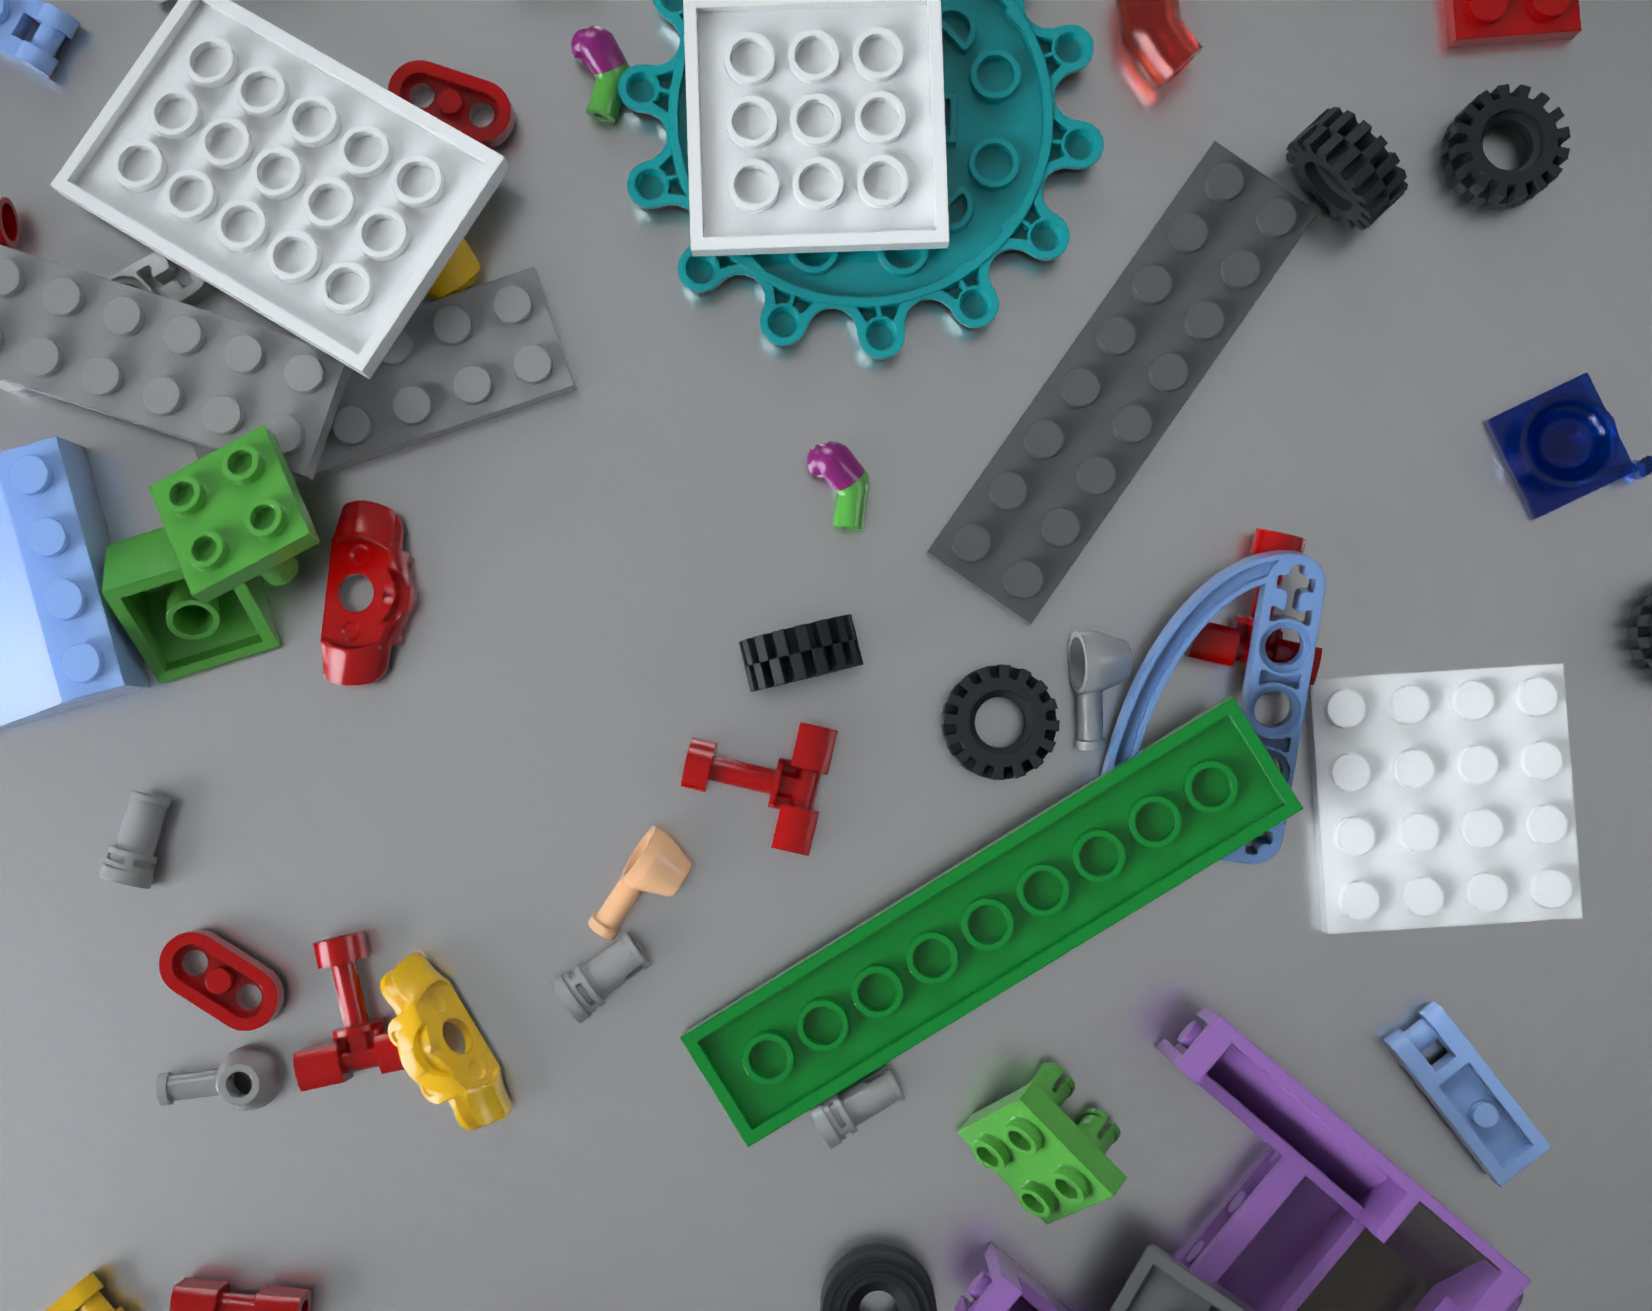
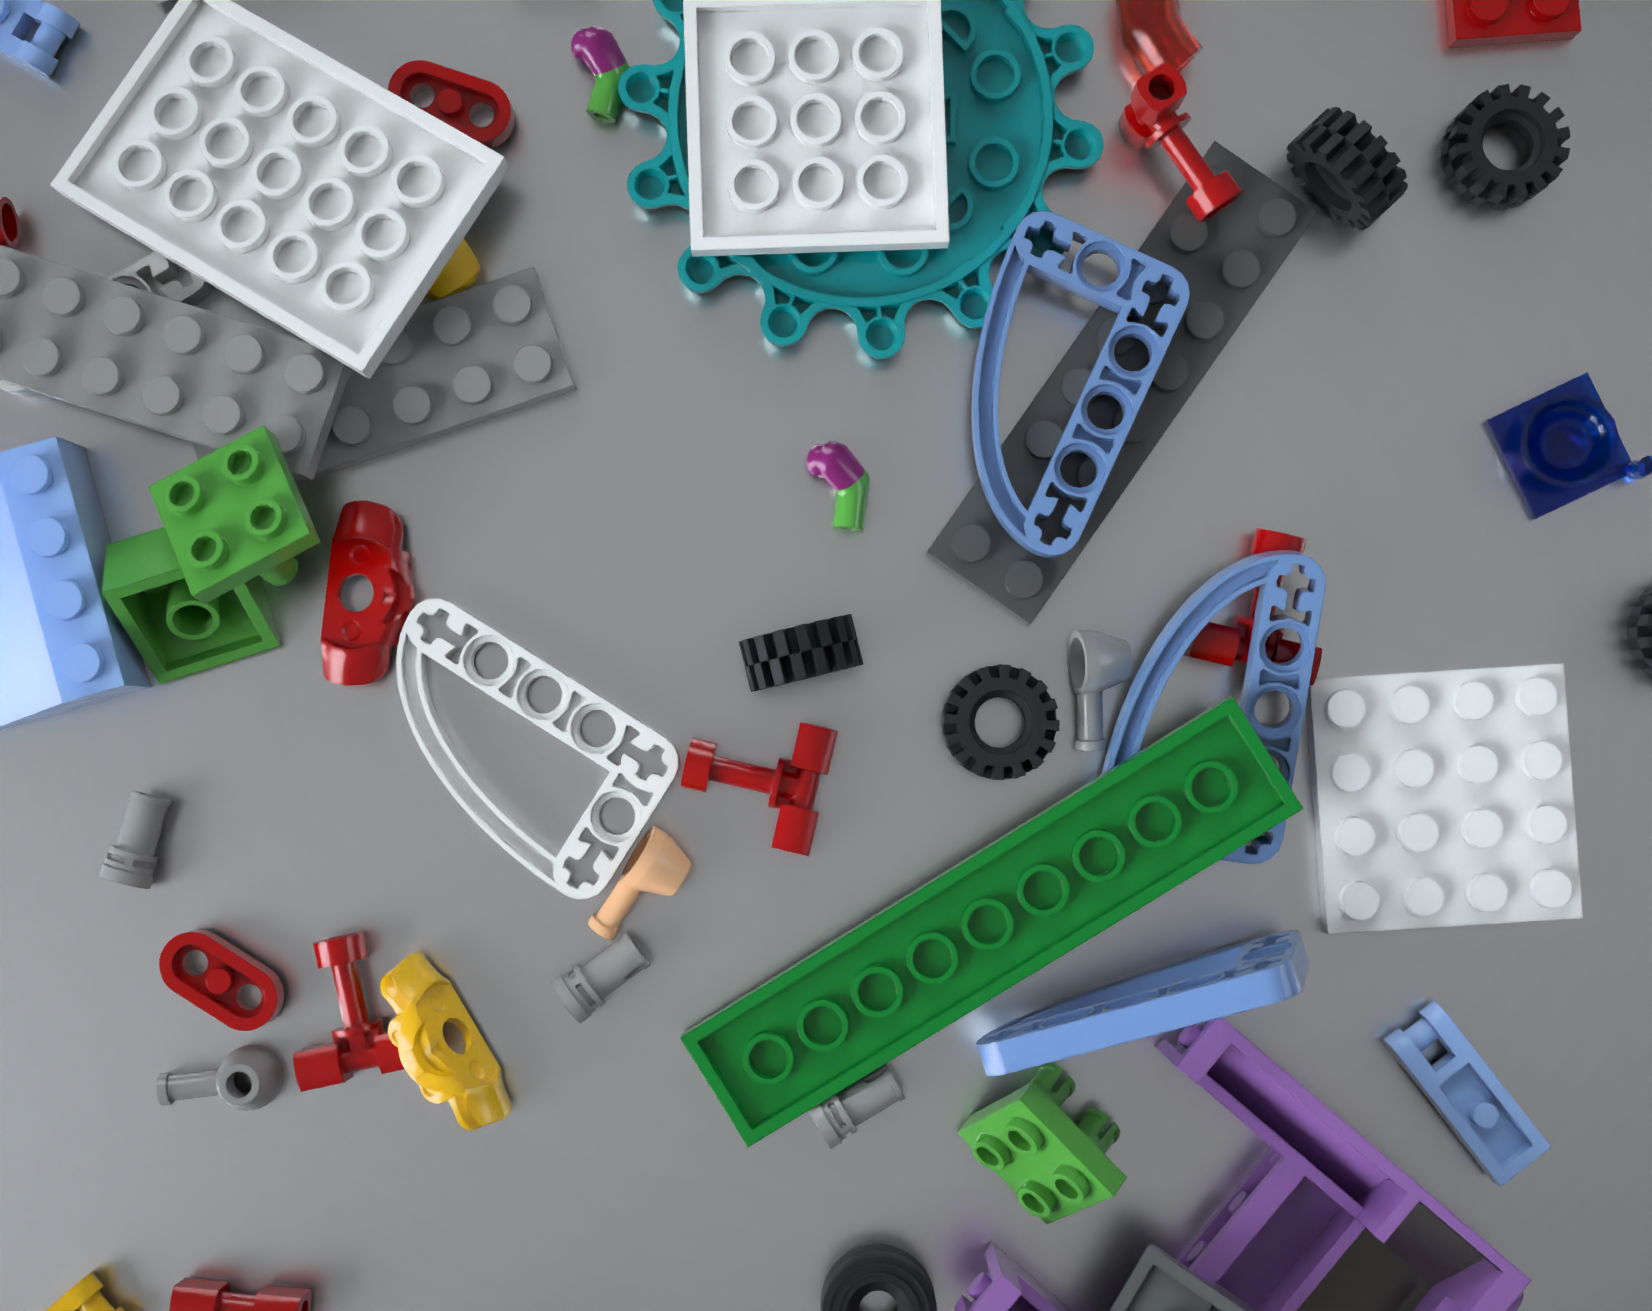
(562, 723): none -> white beam
(1106, 378): none -> medium blue beam
(1152, 1003): none -> medium blue beam
(1153, 122): none -> red bar

